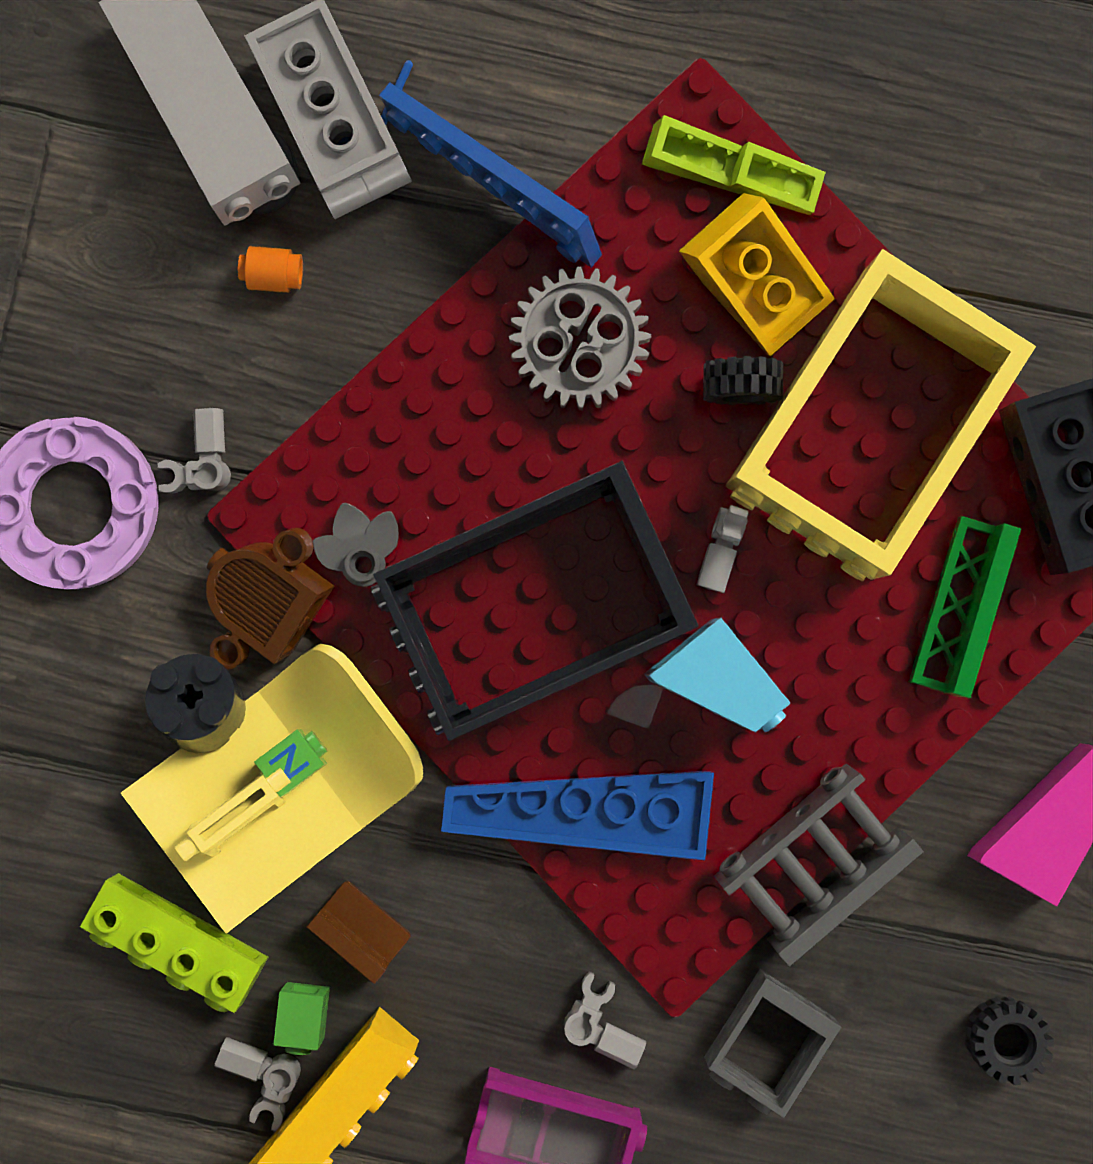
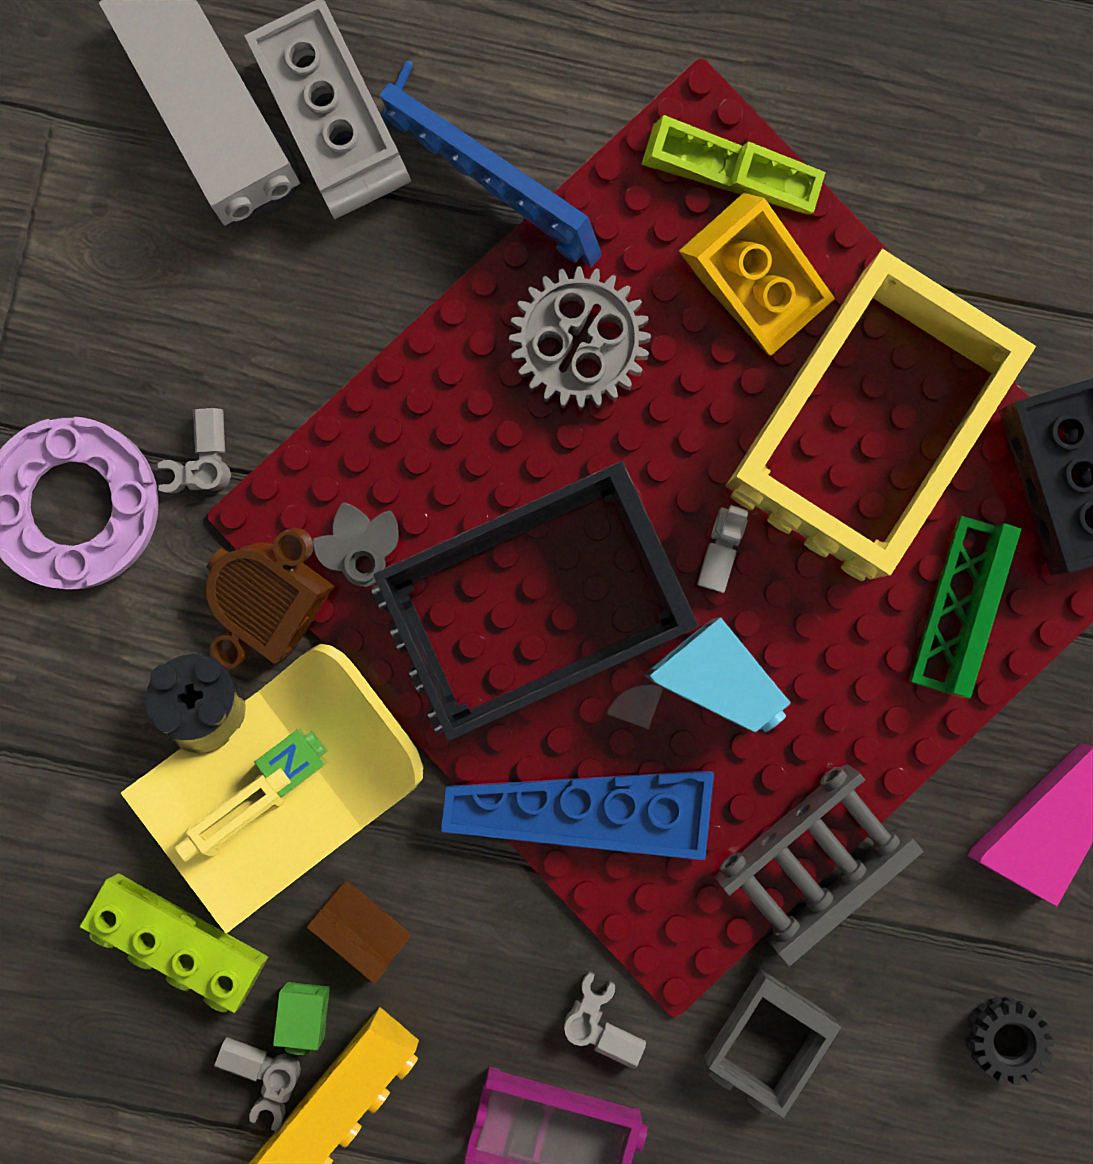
(270, 269): orange brick -> none
(743, 380): black tyre -> none

